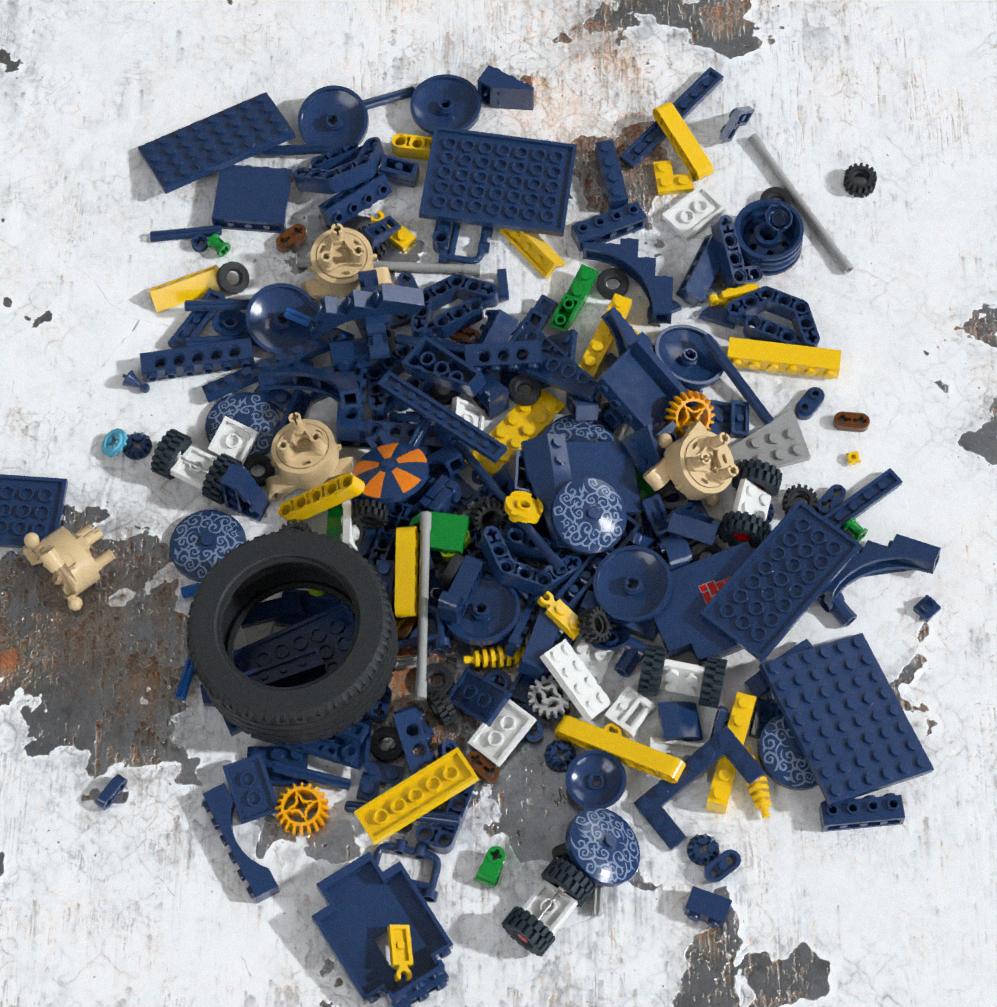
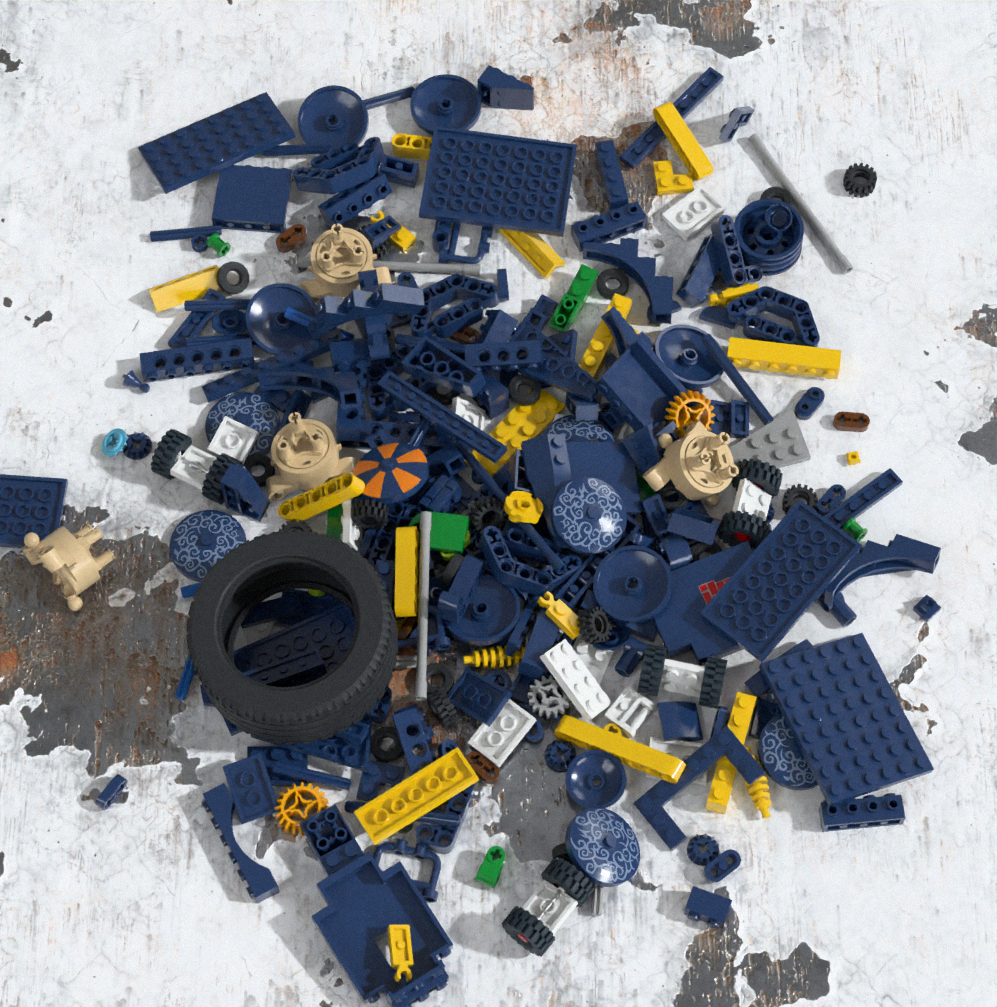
(331, 840): none -> dark blue slope

